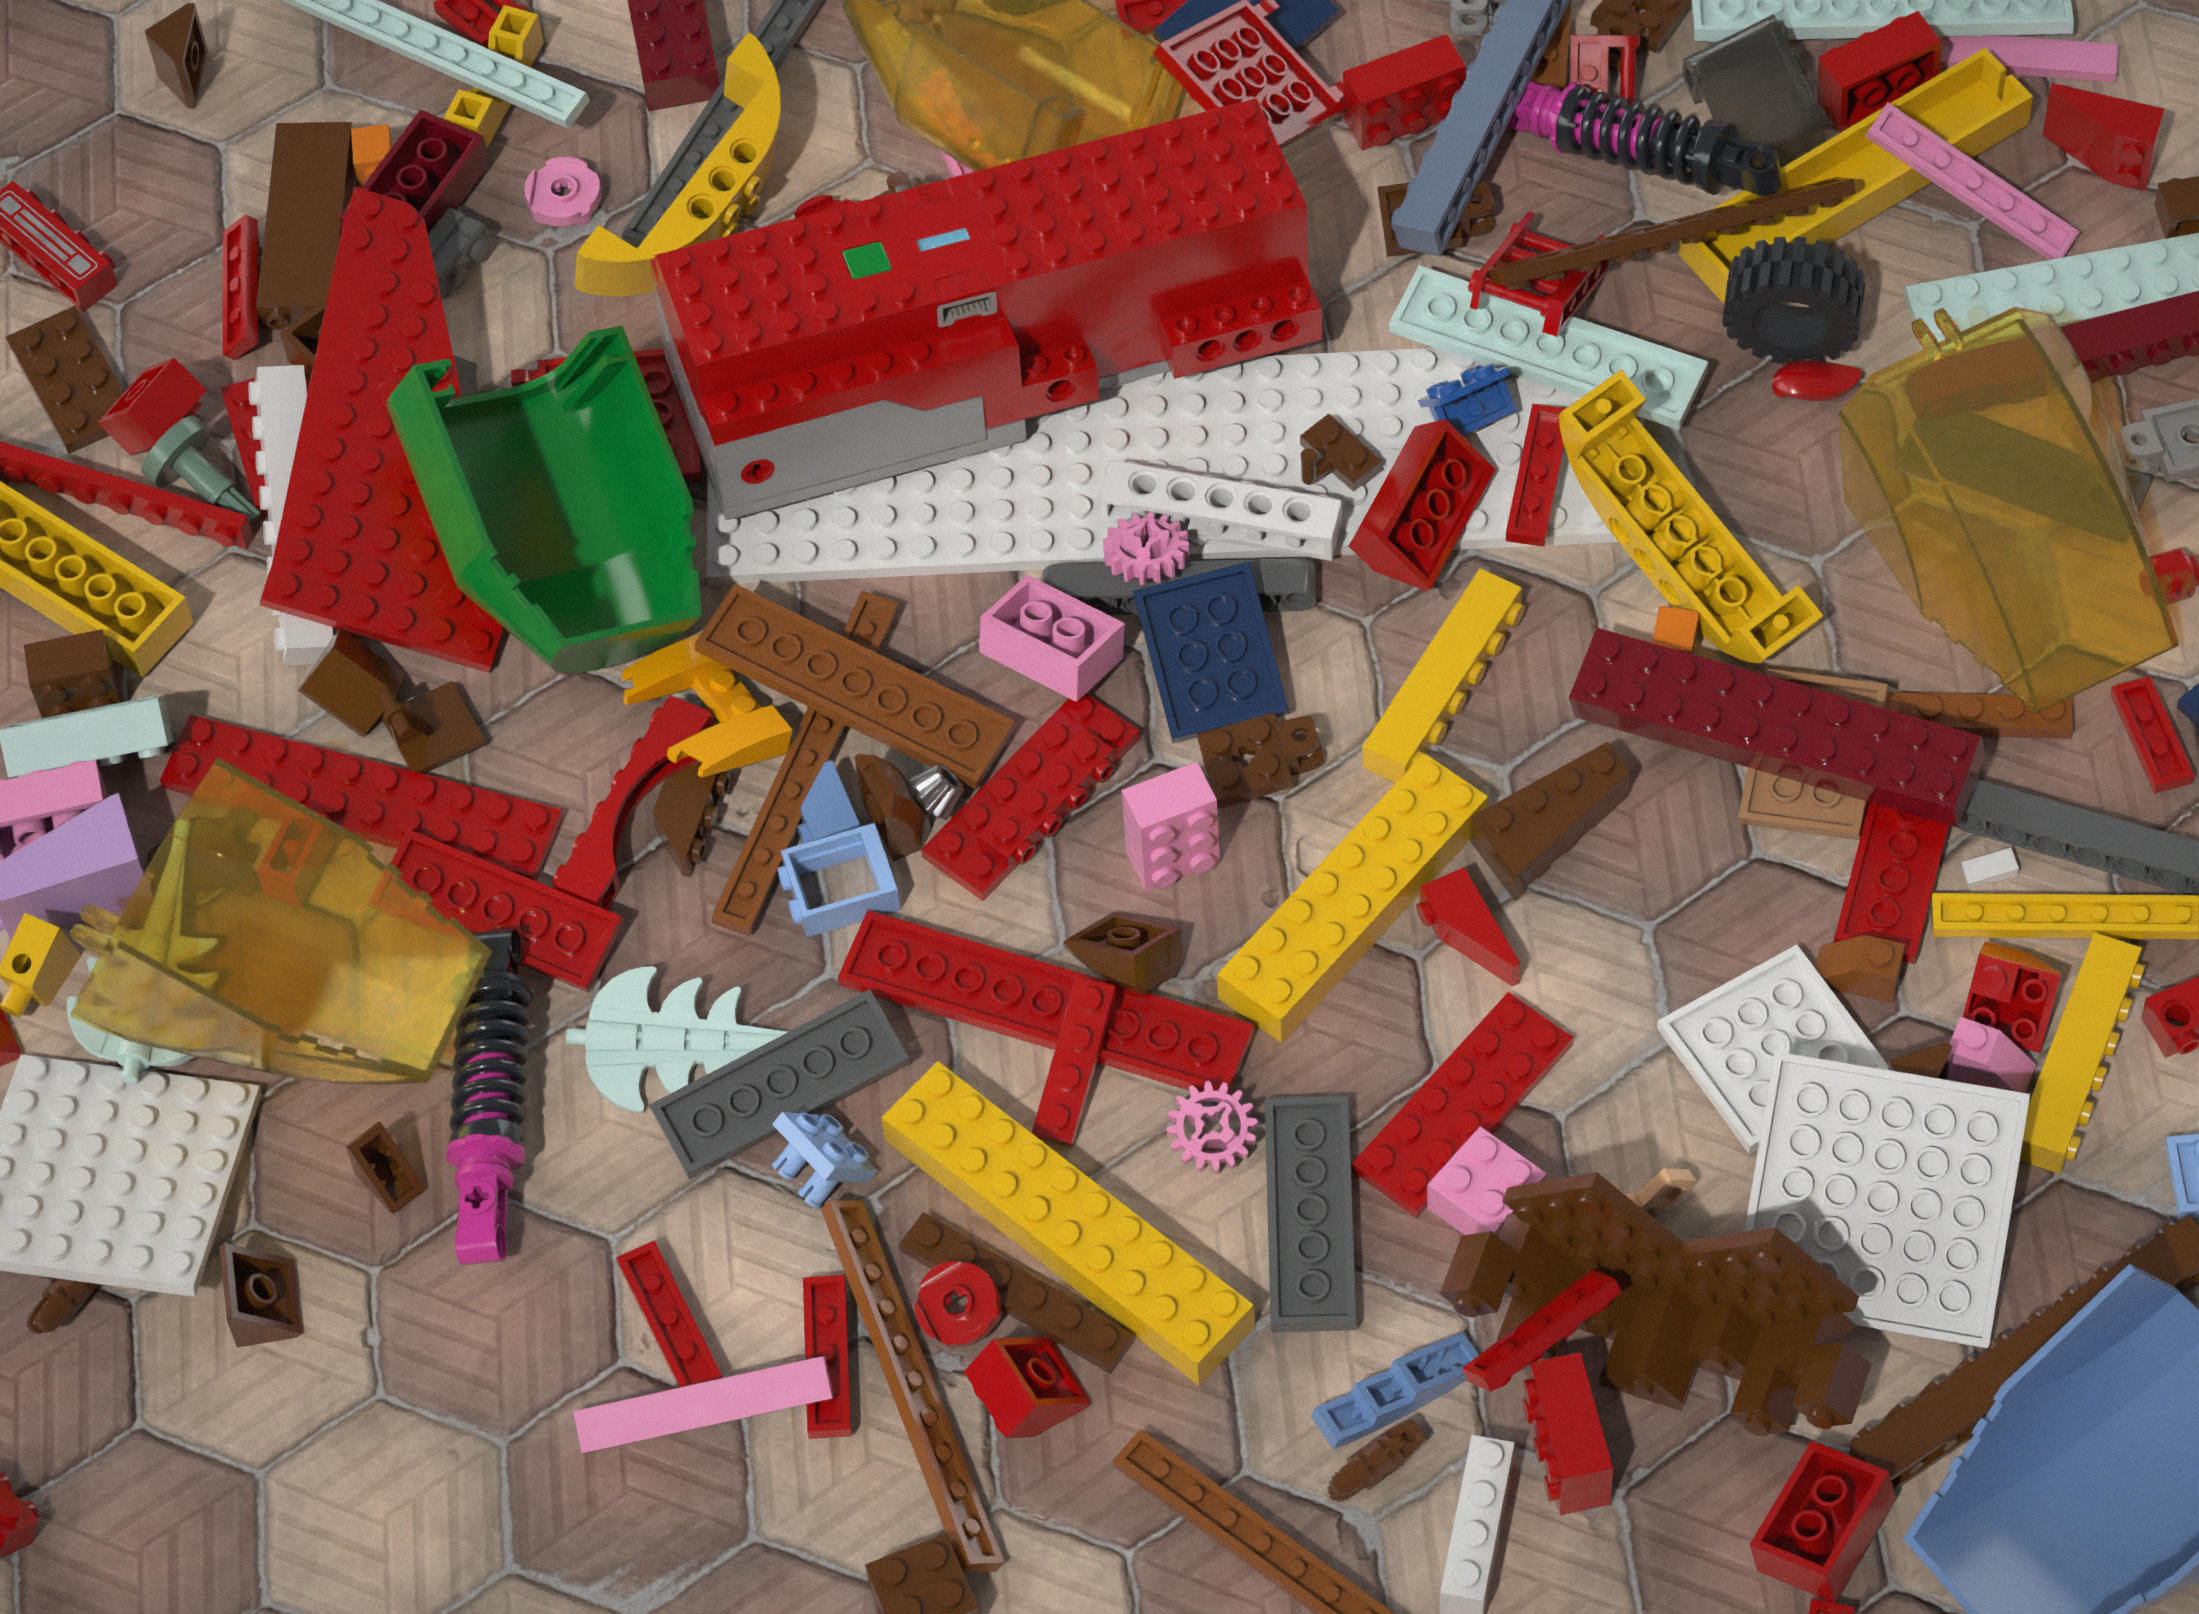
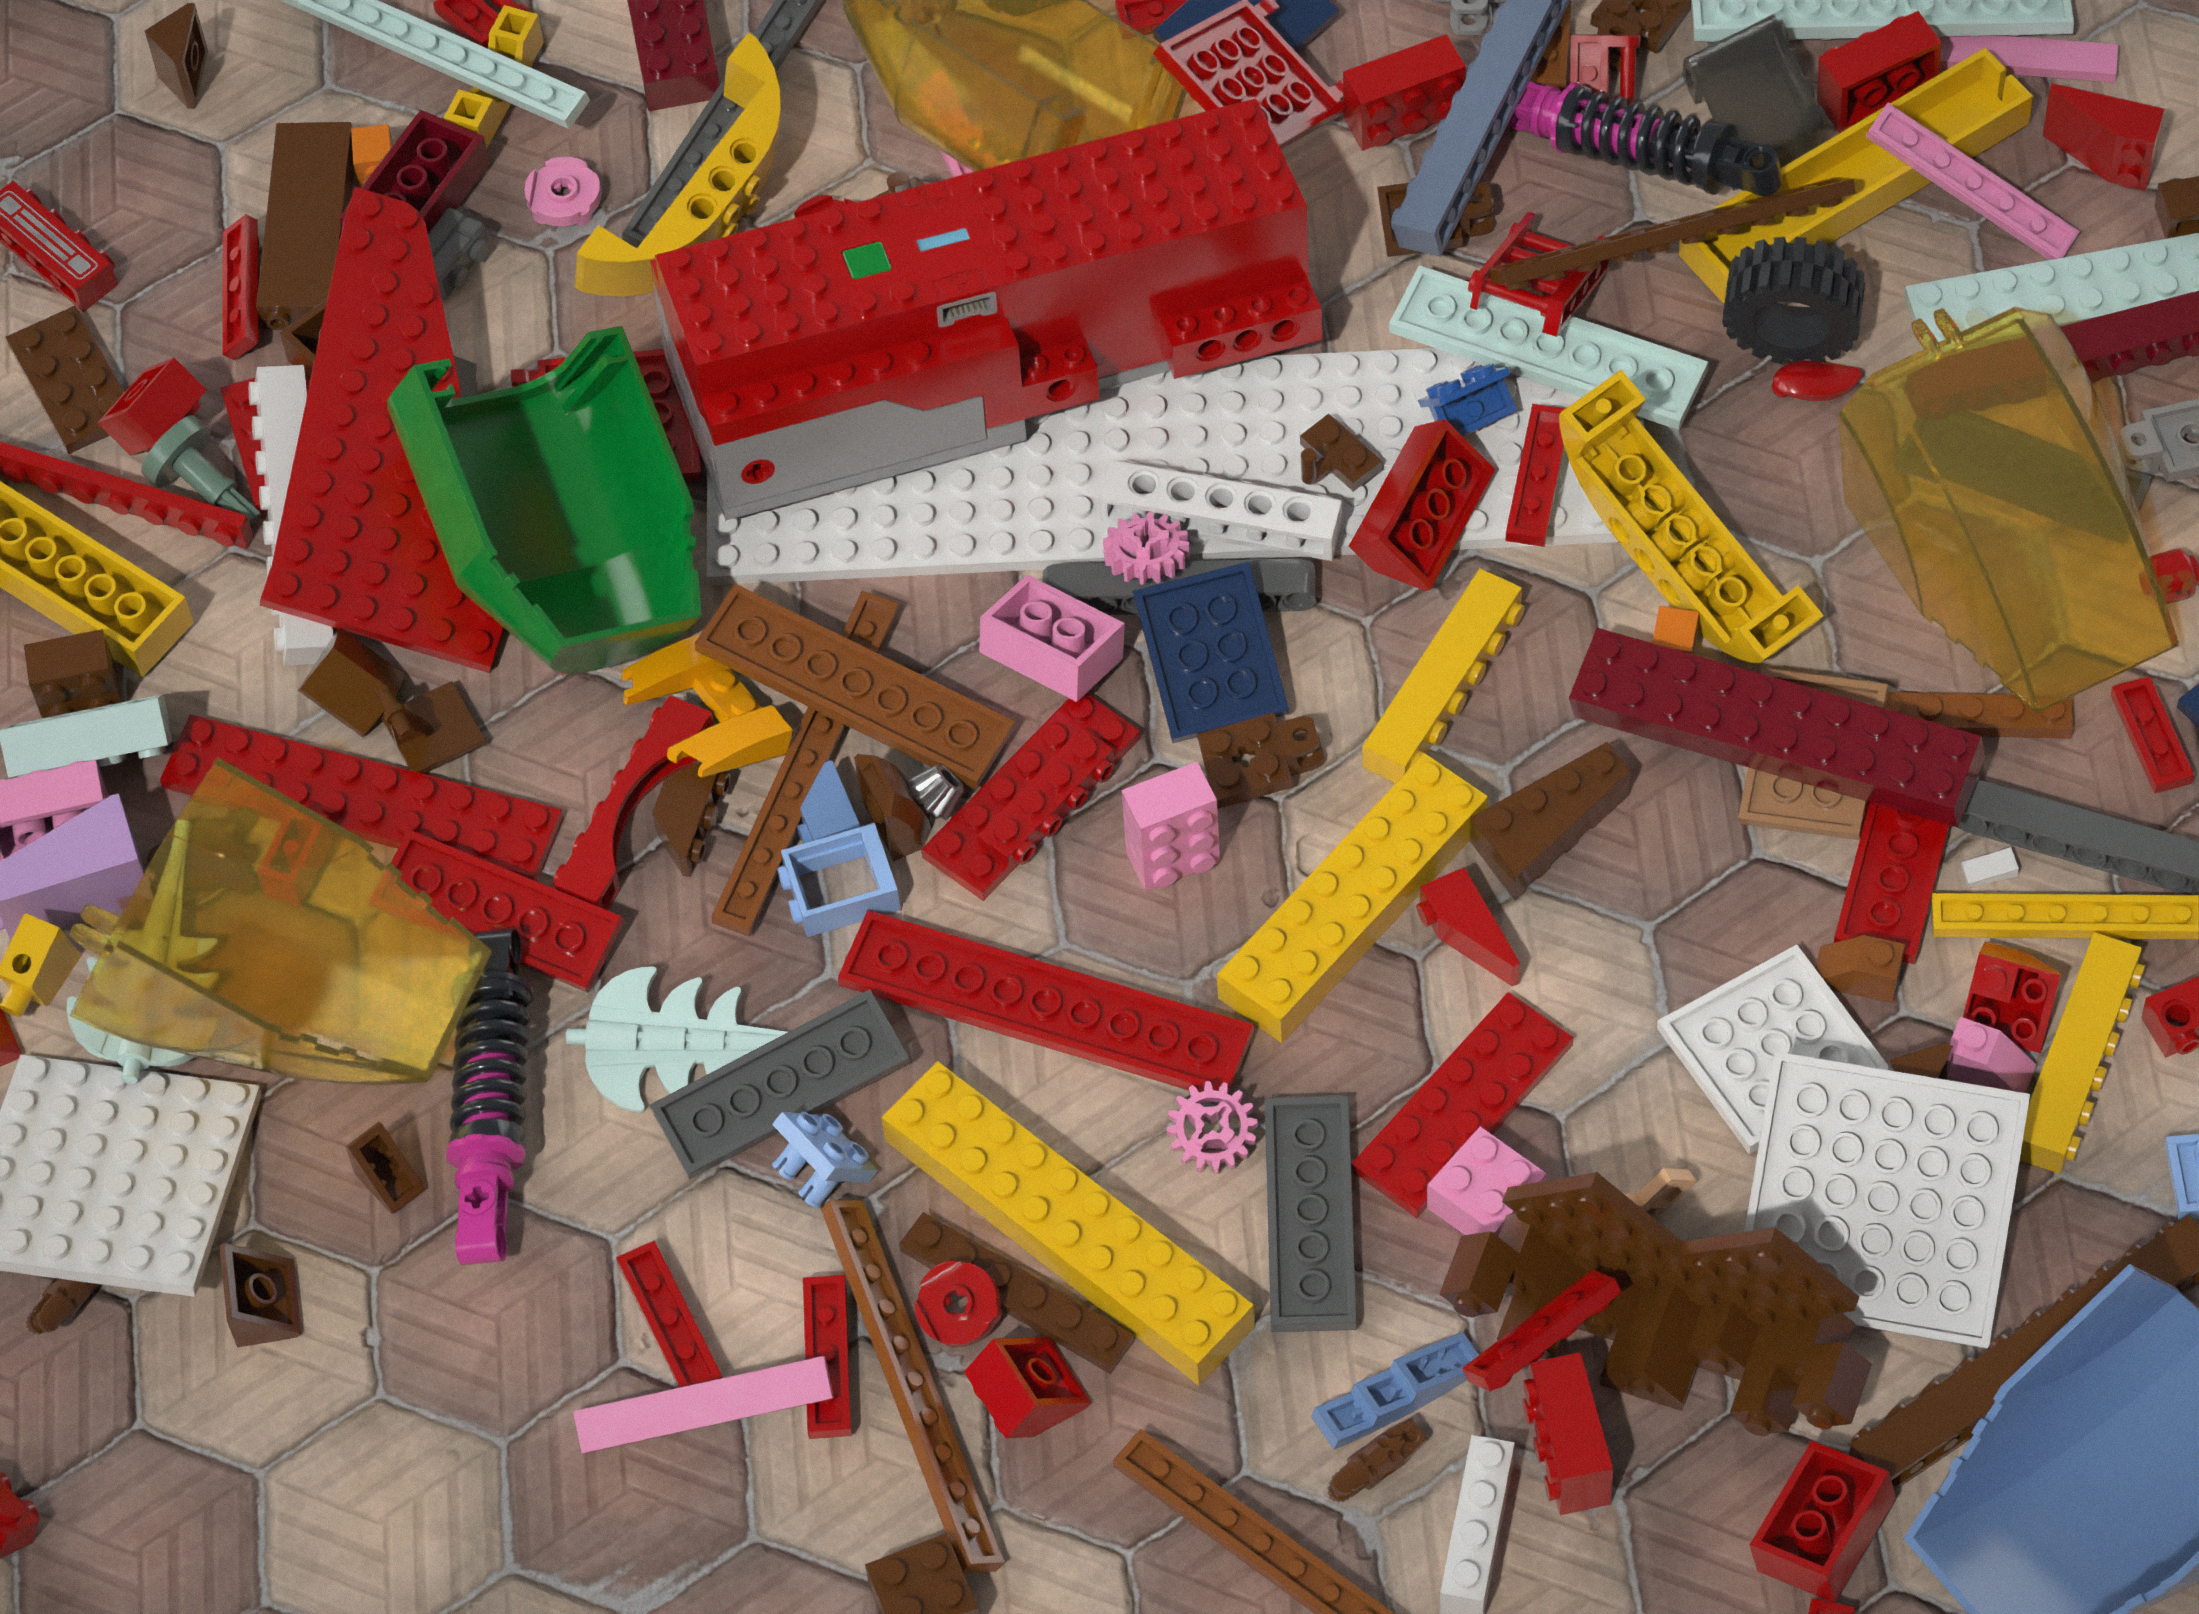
(1074, 1061): red plate -> none
(1128, 951): reddish brown slope -> none

